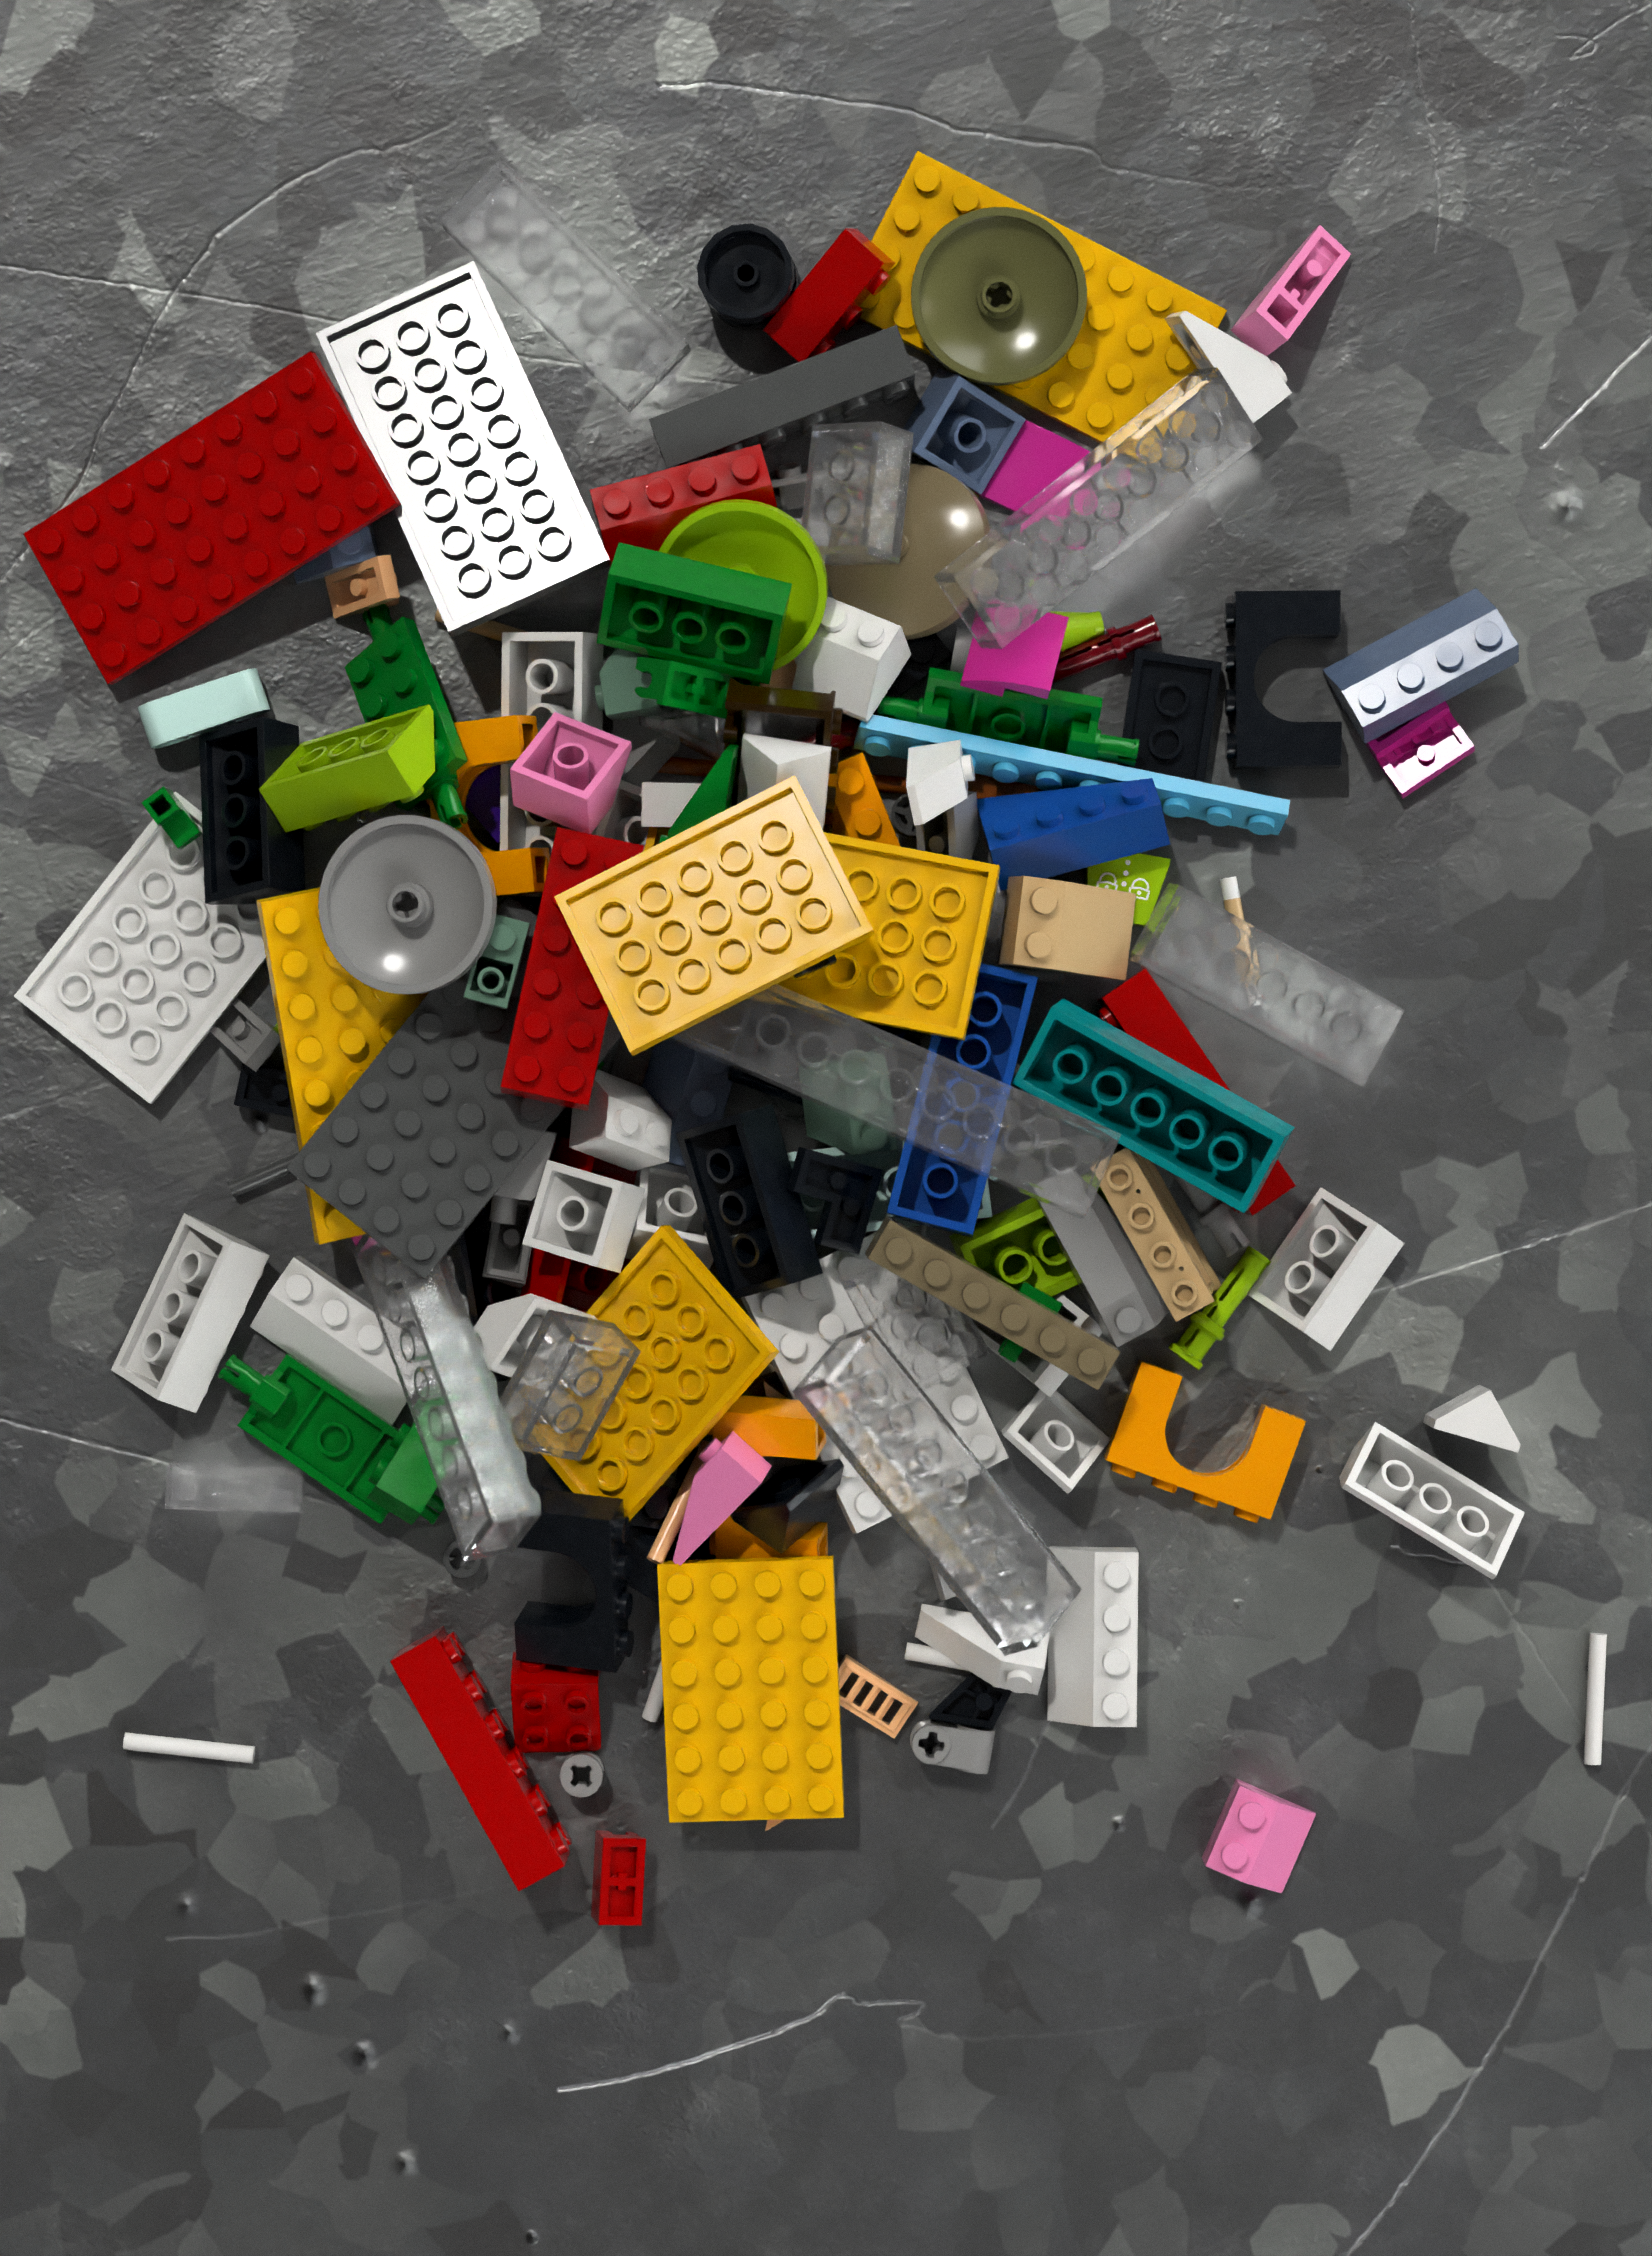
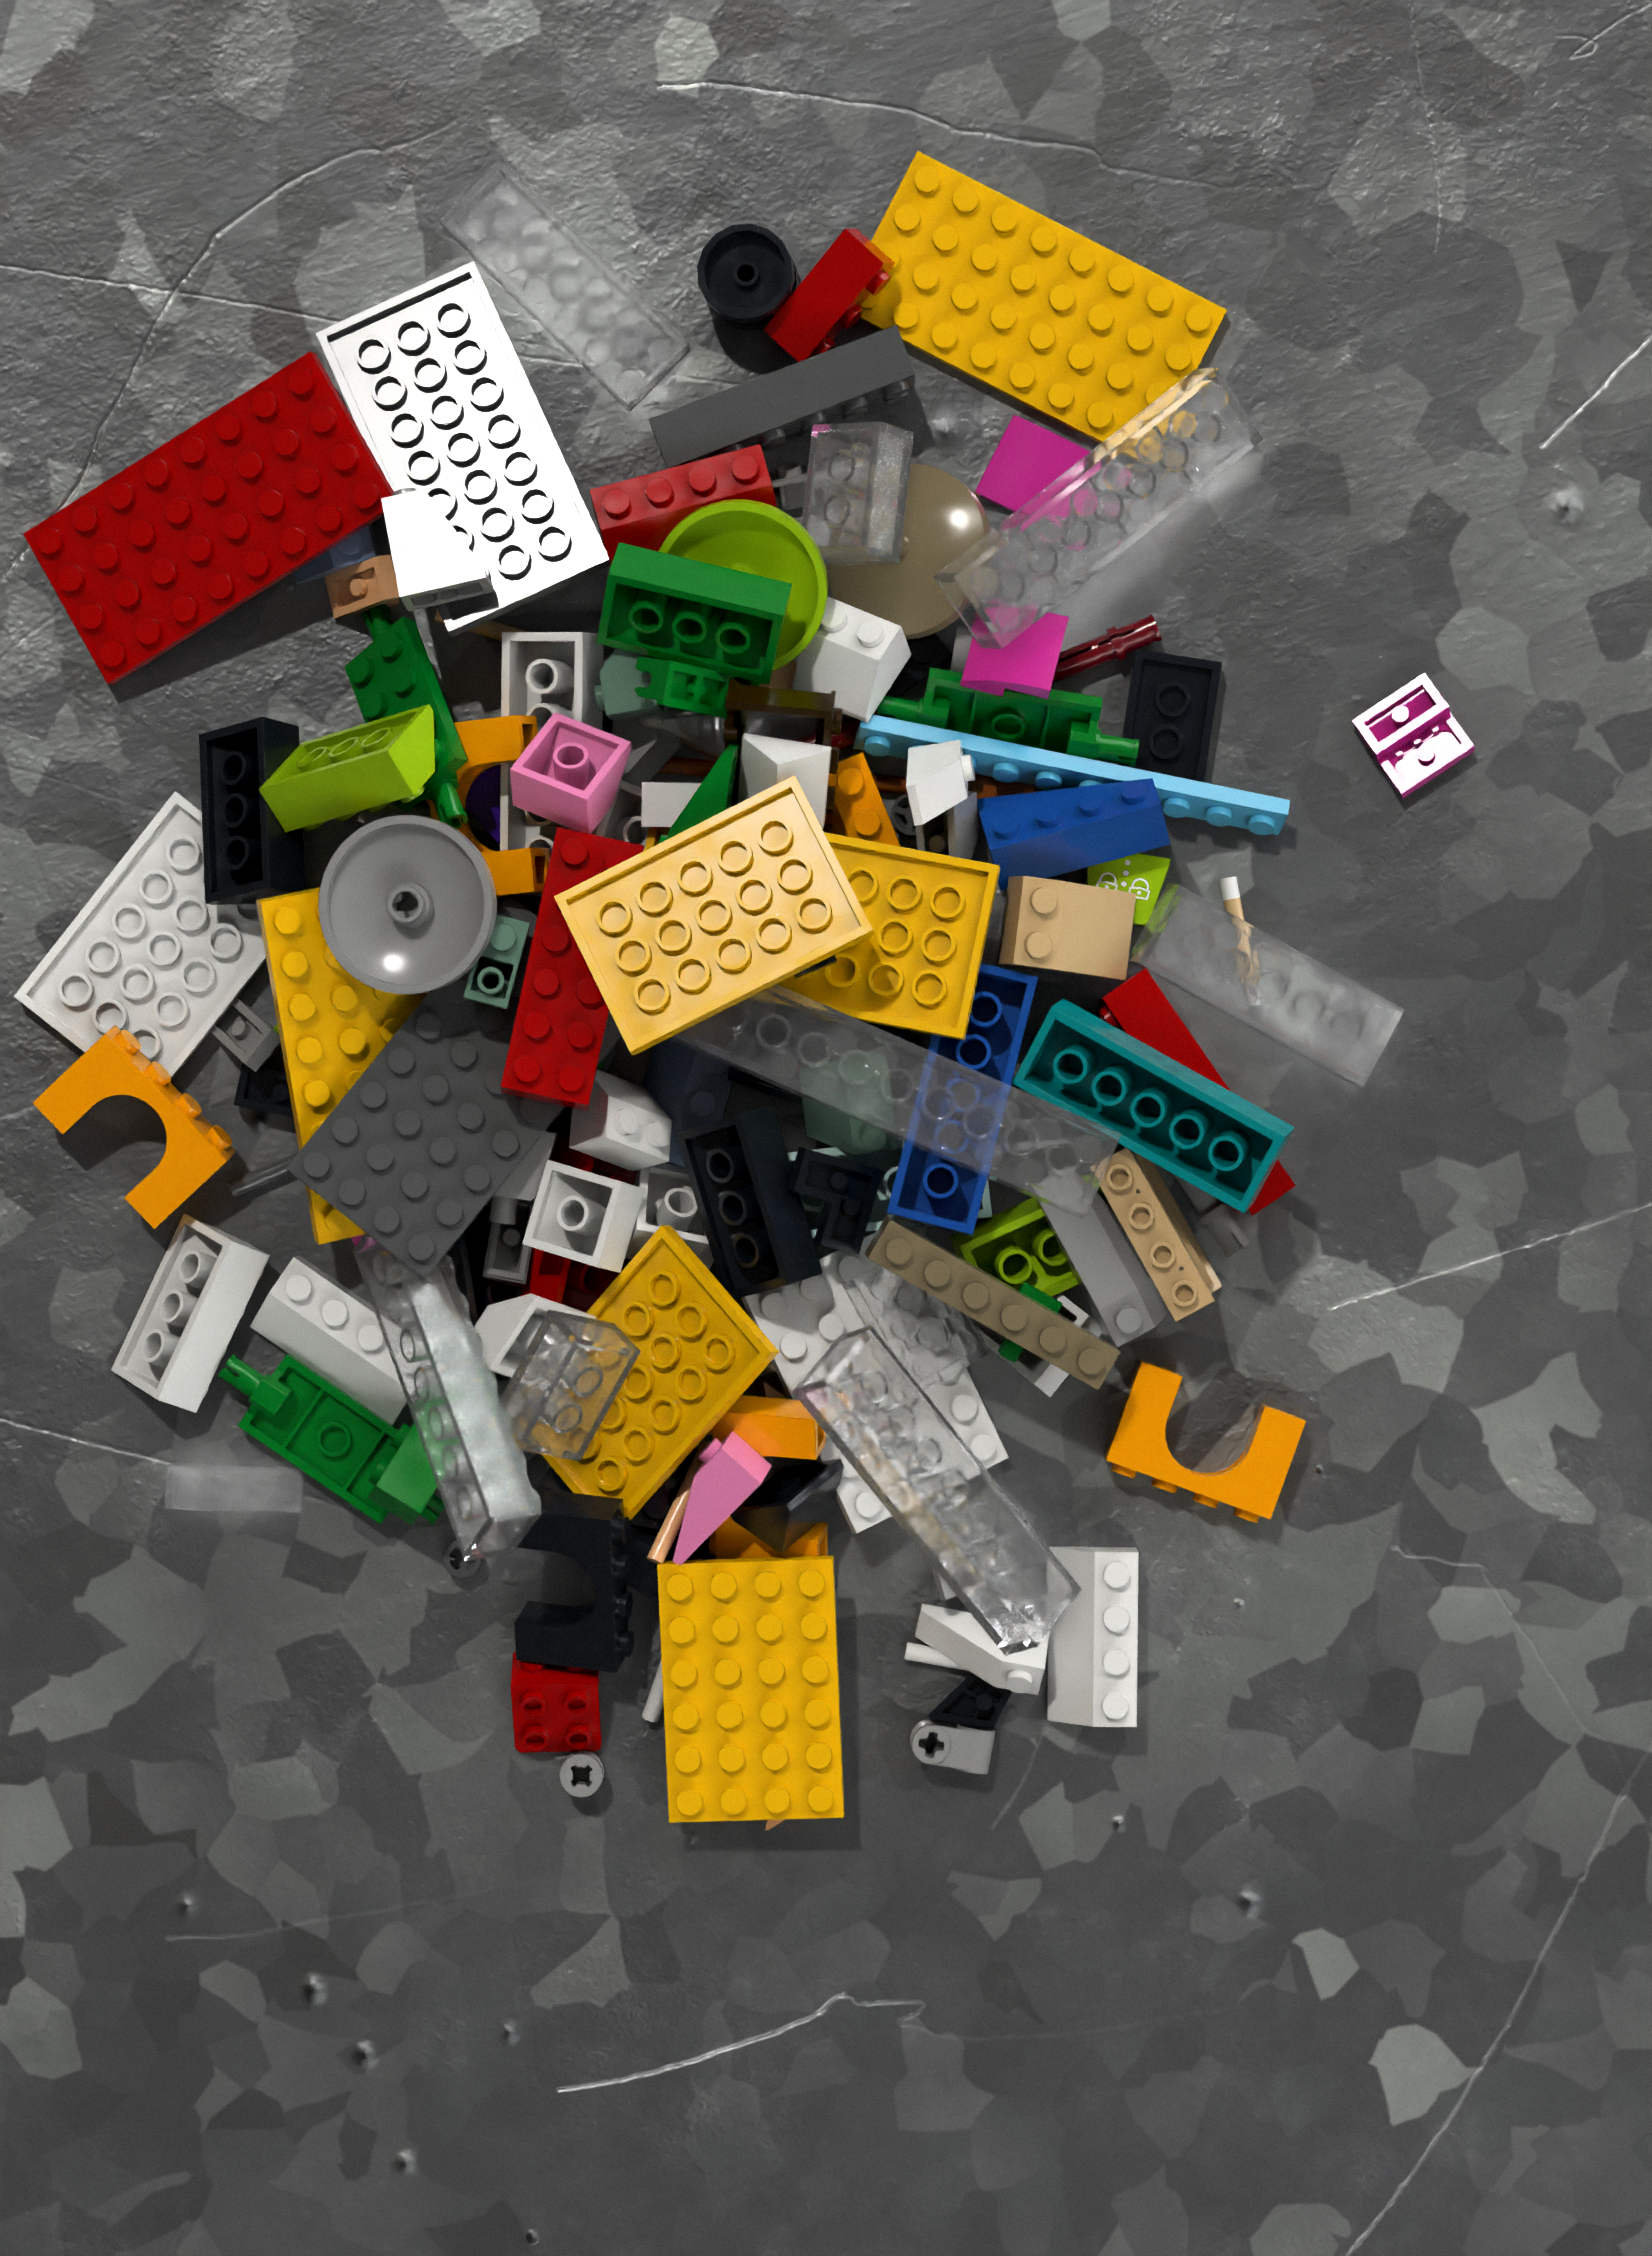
(120, 1068): none -> light orange arch
(173, 817): green piece -> none
(189, 1747): white bar -> none
(203, 708): light aqua beam -> none
(428, 553): none -> slope
(482, 1758): red brick -> none
(618, 1878): red hinge -> none
(847, 1701): light nougat slope -> none
(962, 429): sand blue slope -> none
(998, 296): olive dish -> none
(1056, 1438): white slope -> none
(1081, 627): lime cone -> none
(1208, 1325): lime pin -> none
(1250, 374): white slope -> none
(1257, 1837): bright pink slope -> none
(1259, 736): black arch -> none
(1291, 293): bright pink slope -> none
(1325, 1268): white slope -> none
(1423, 664): sand blue slope -> none
(1431, 1499): white slope -> none
(1475, 1417): white slope -> none
(1595, 1698): white bar -> none

